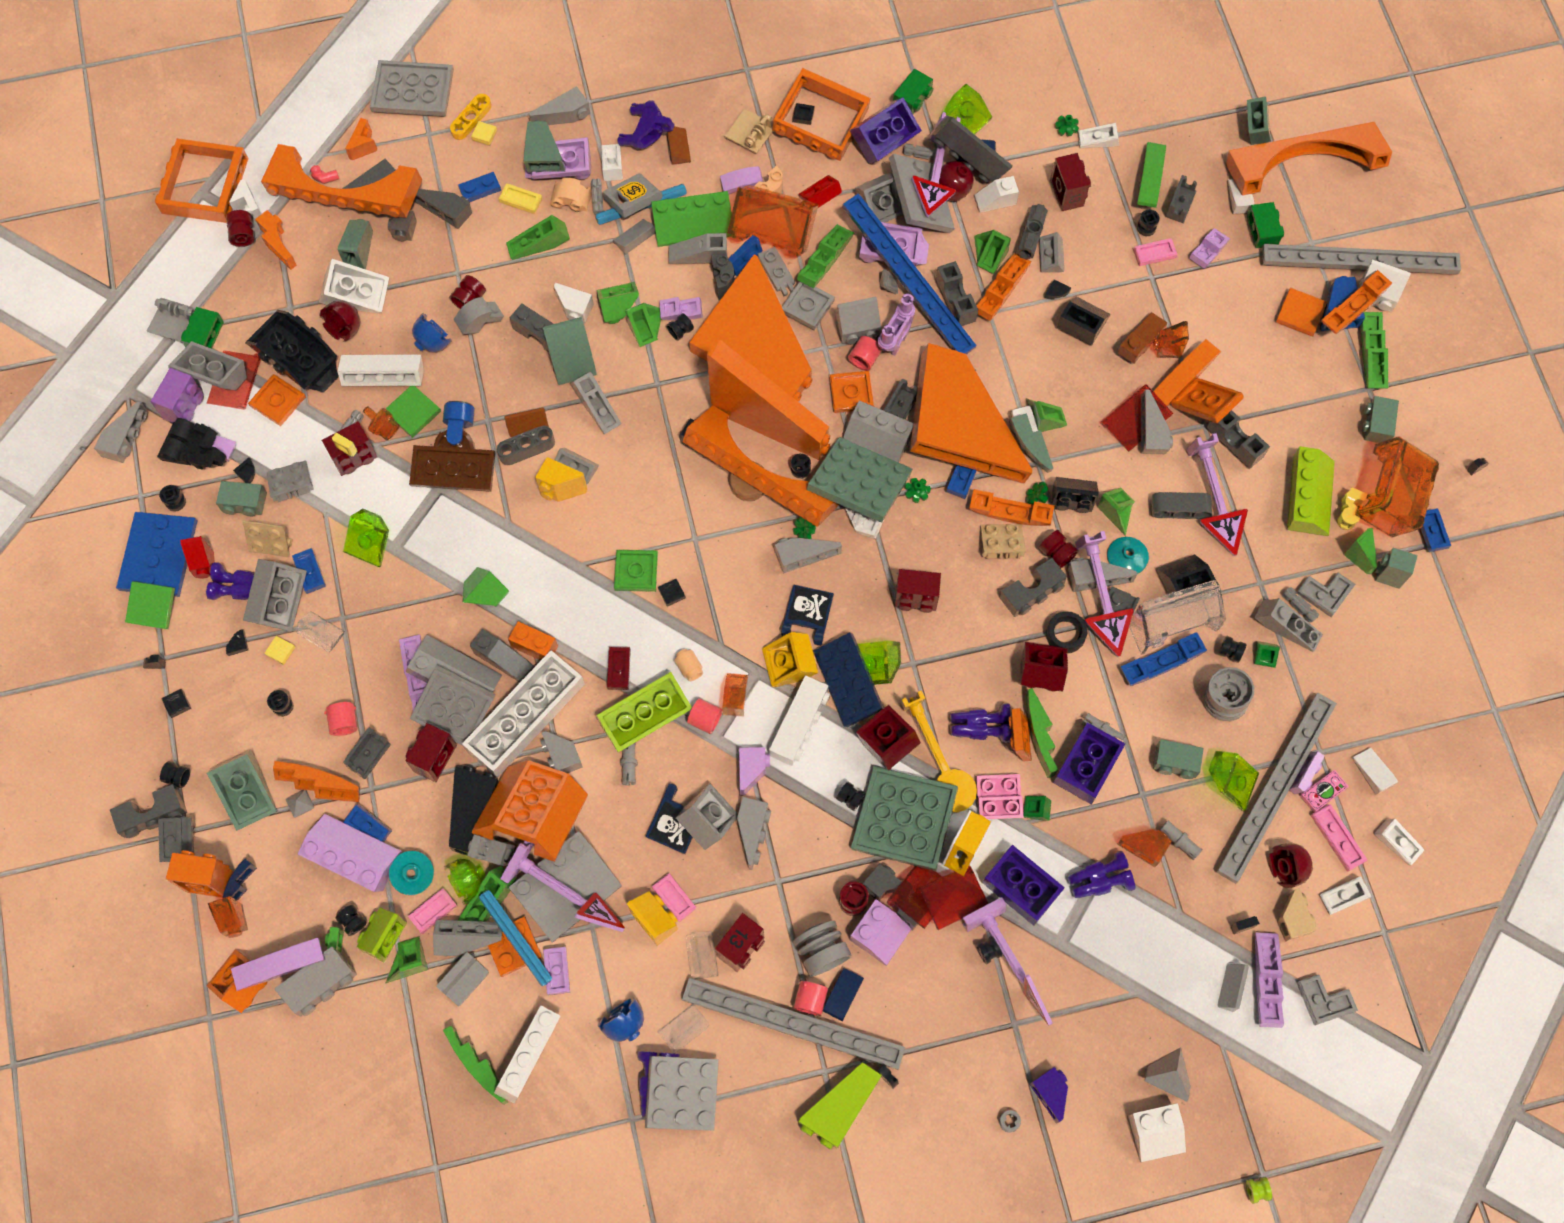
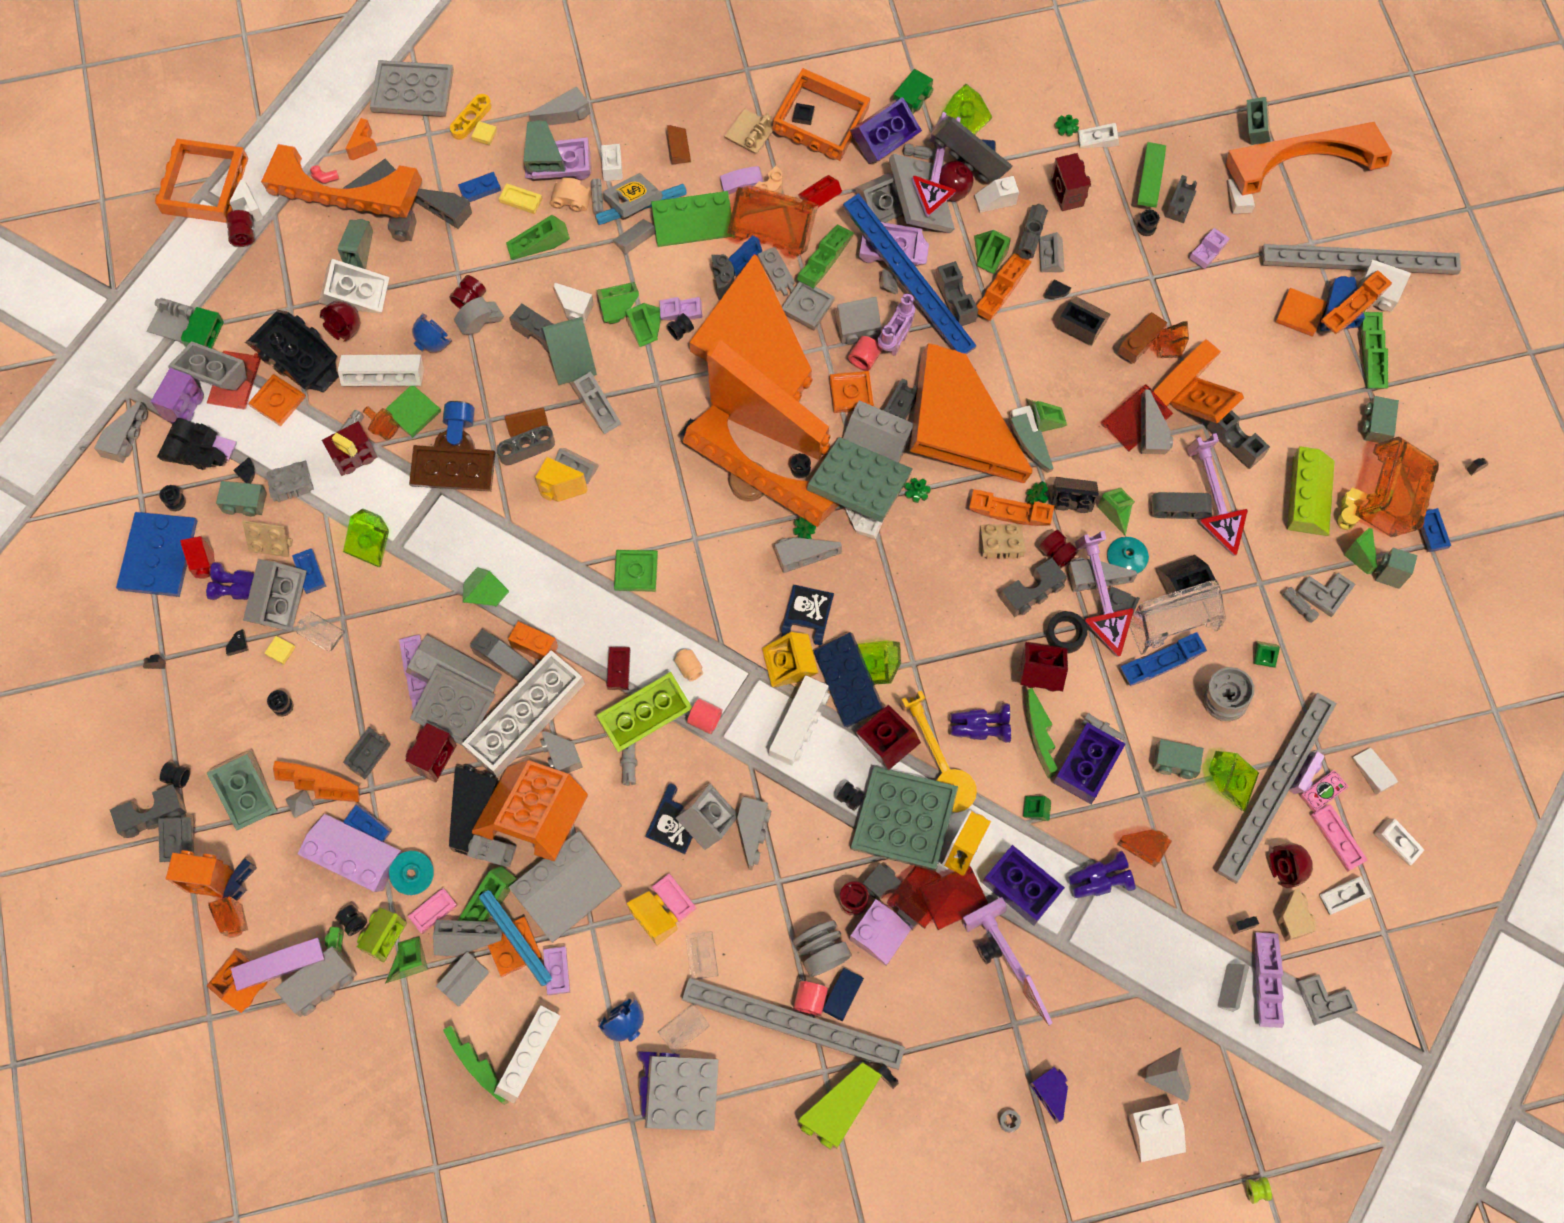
(150, 605): bright green tile -> none
(176, 703): black tile -> none
(272, 237): orange slope -> none
(341, 718): coral piece -> none
(465, 878): clear neon green cylinder -> none
(591, 910): lavender piece -> none
(649, 127): dark purple connector -> none
(671, 592): black tile -> none
(698, 249): light grey slope -> none
(735, 694): clear orange slope -> none
(740, 943): dark red brick -> none
(752, 766): lavender slope -> none
(917, 590): dark red brick -> none
(961, 481): blue plate -> none
(999, 796): bright pink slope -> none
(1021, 738): orange plate -> none
(1155, 252): bright pink tile -> none
(1181, 840): light grey pin -> none
(1232, 649): black wheel -> none
(1265, 224): green brick -> none
(1287, 623): light grey slope -> none

